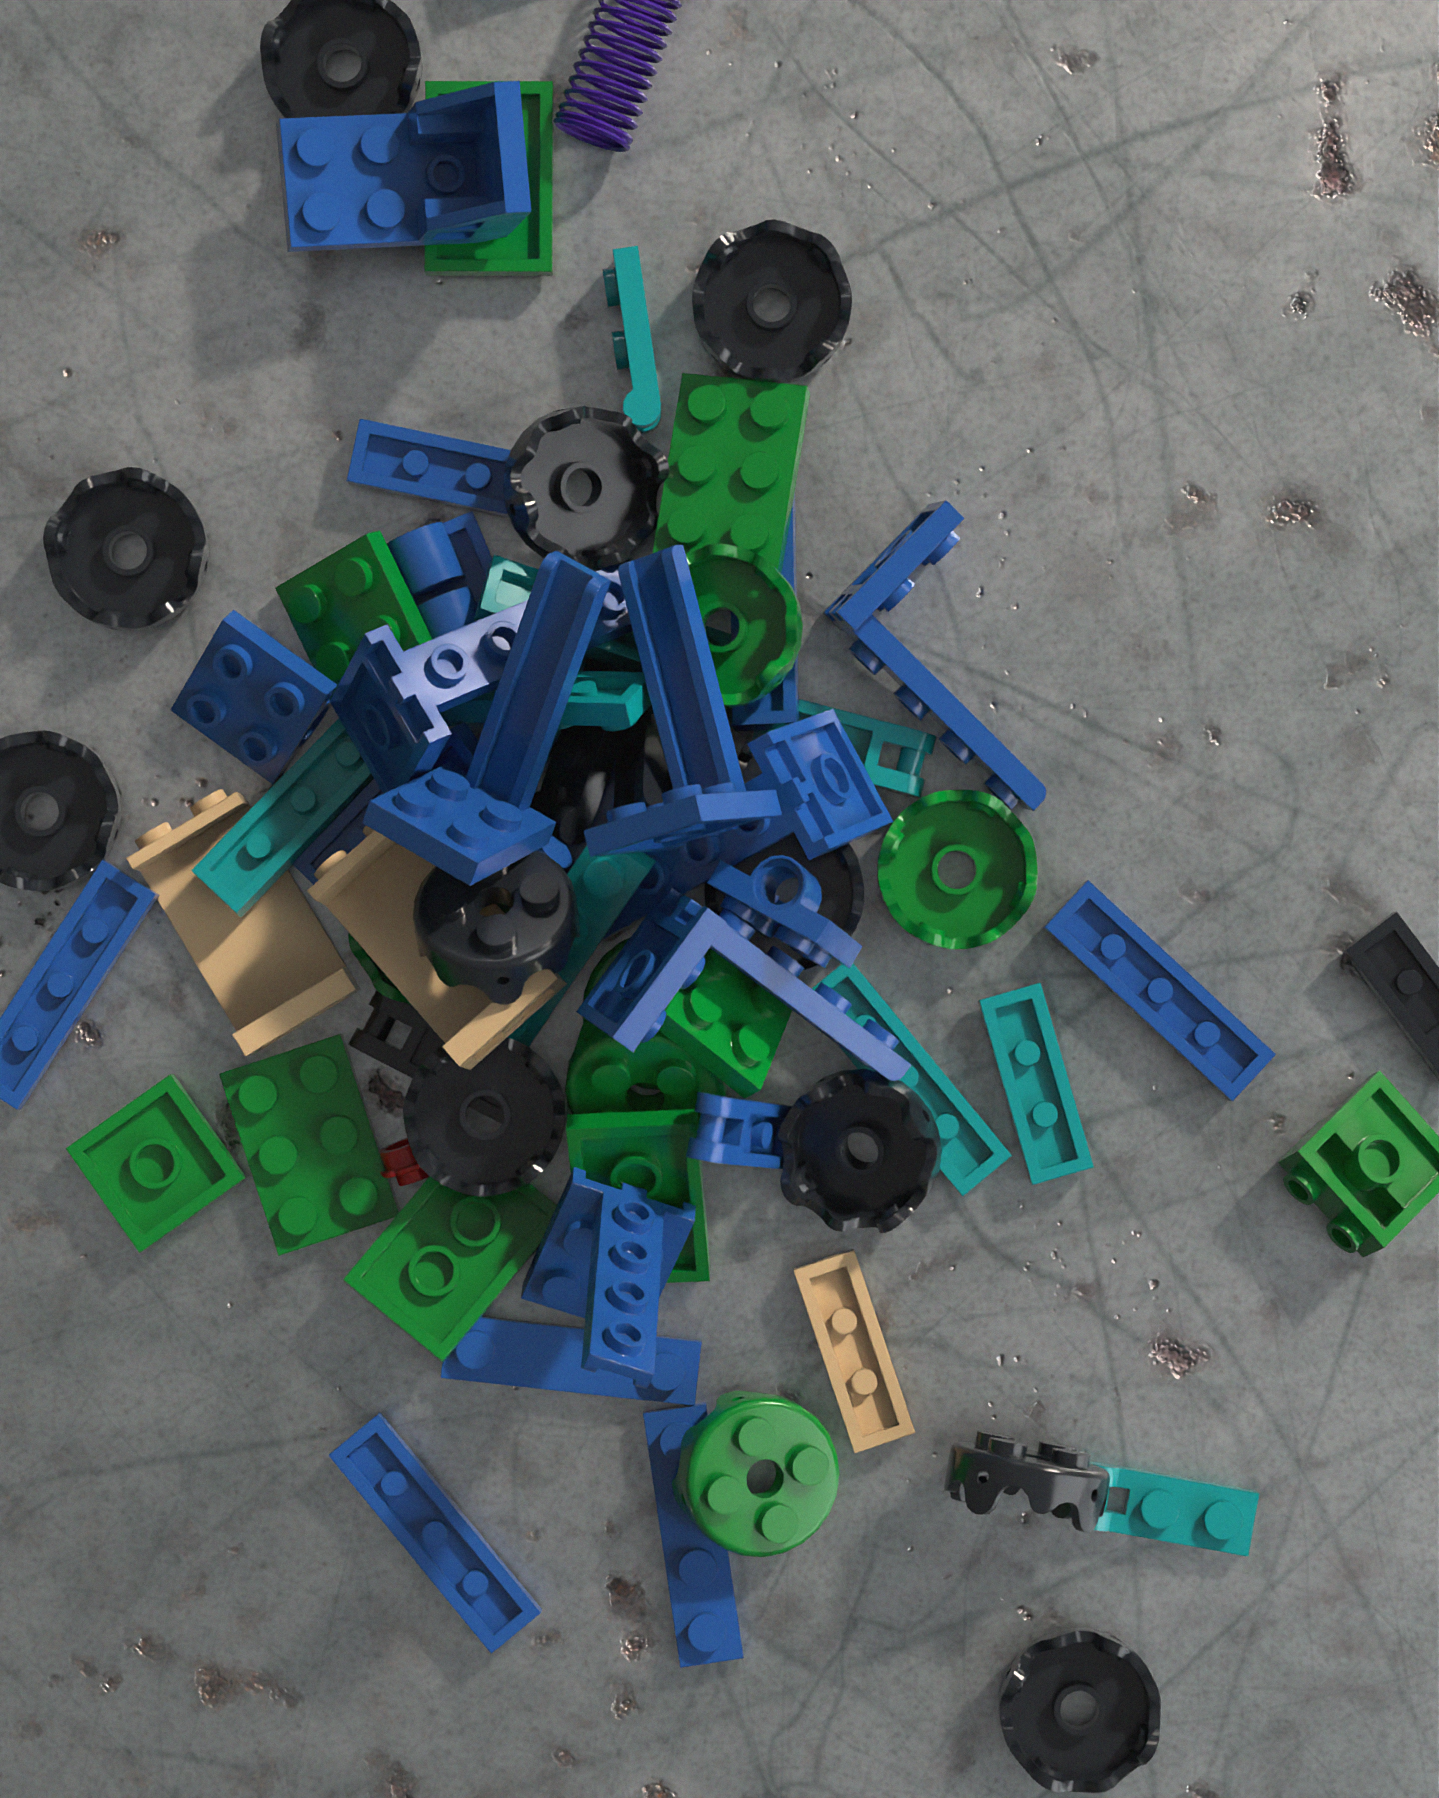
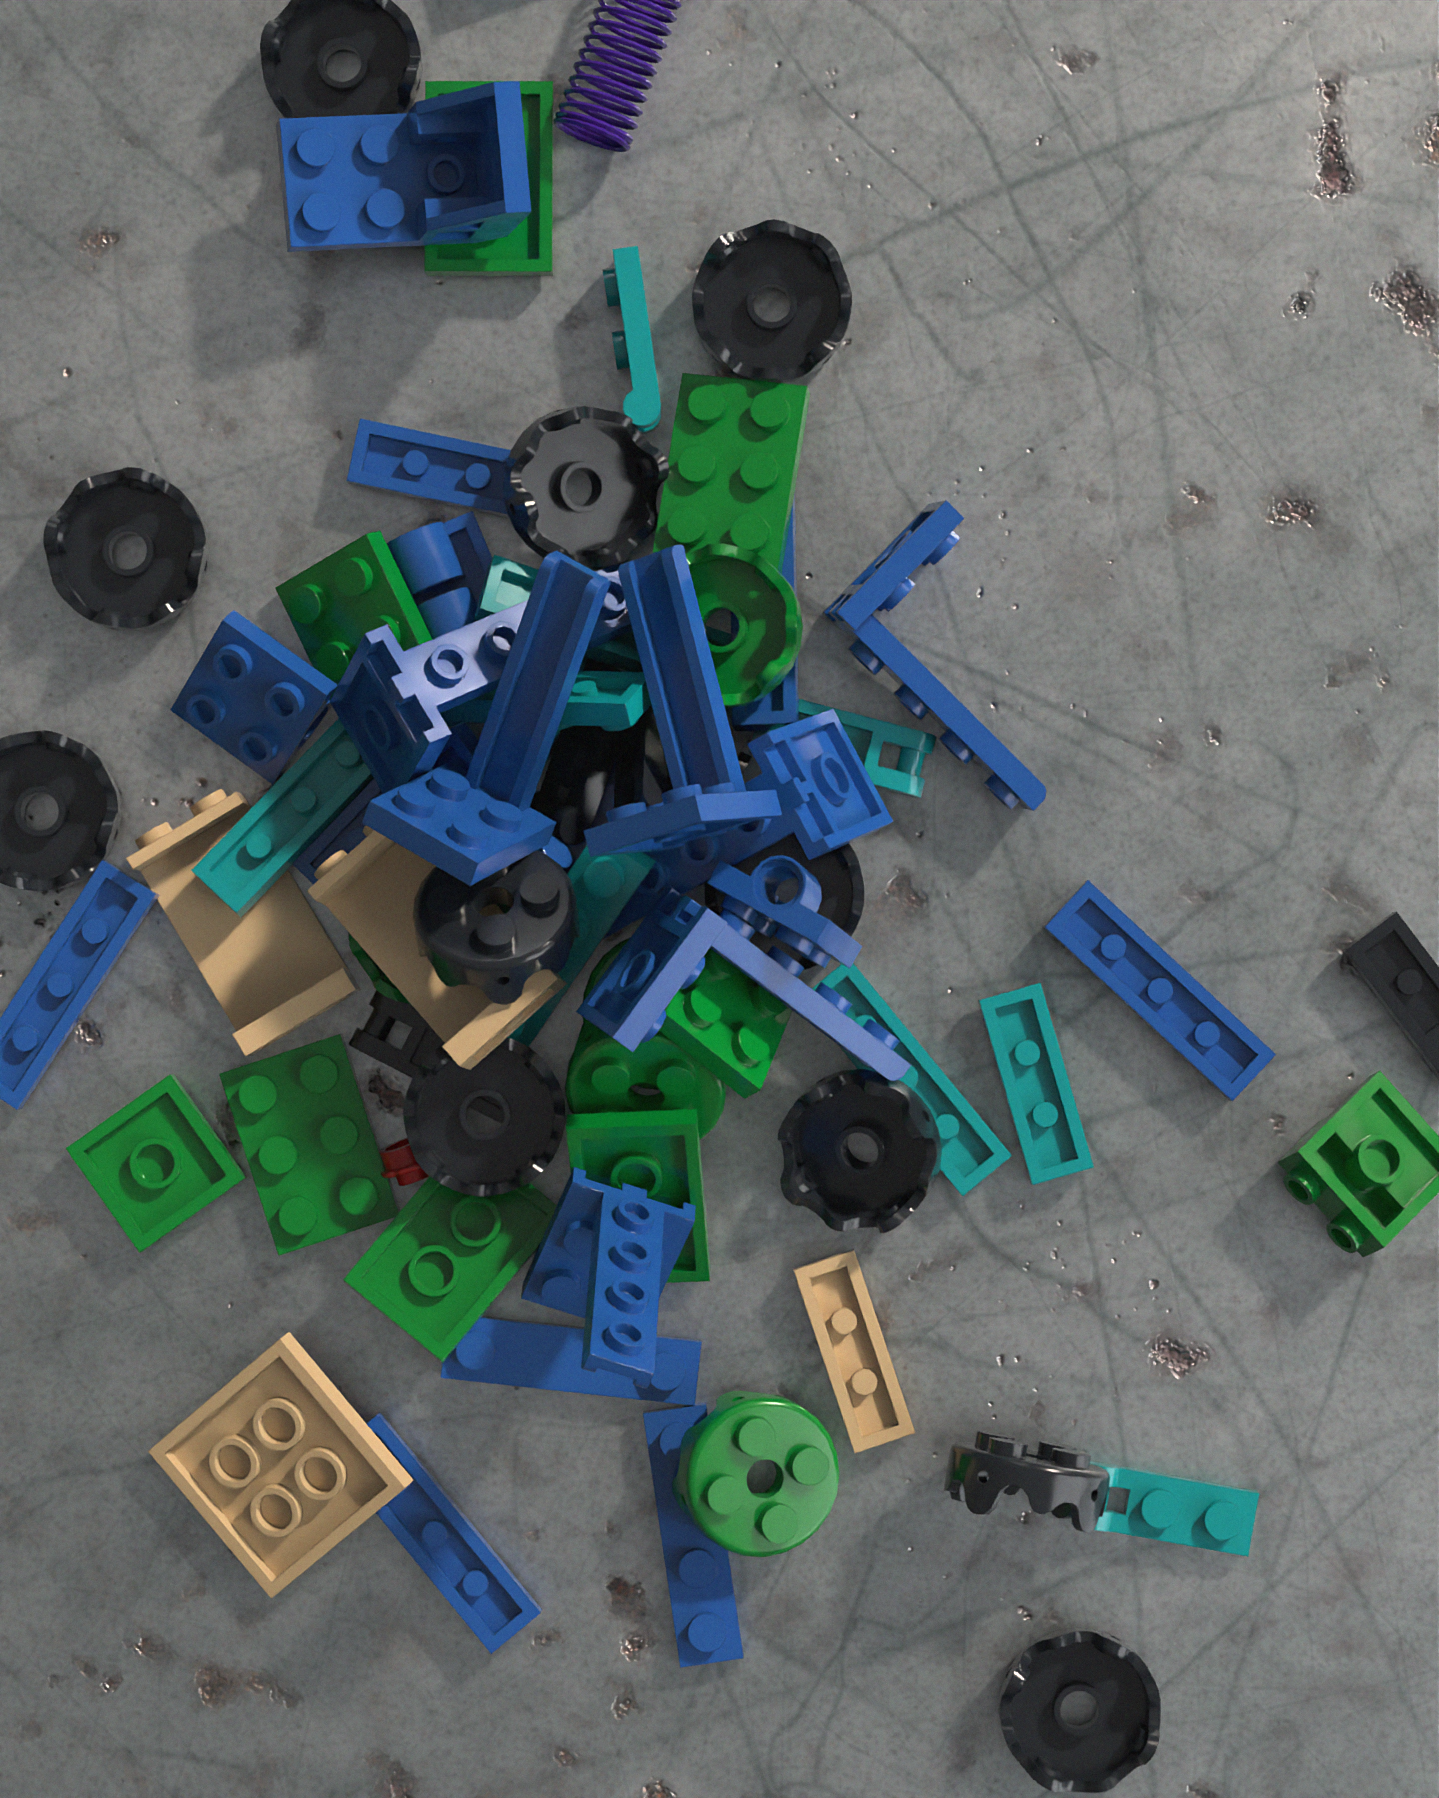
(280, 1465): none -> tan plate
(738, 1131): blue plate -> none
(1002, 862): green plate -> none

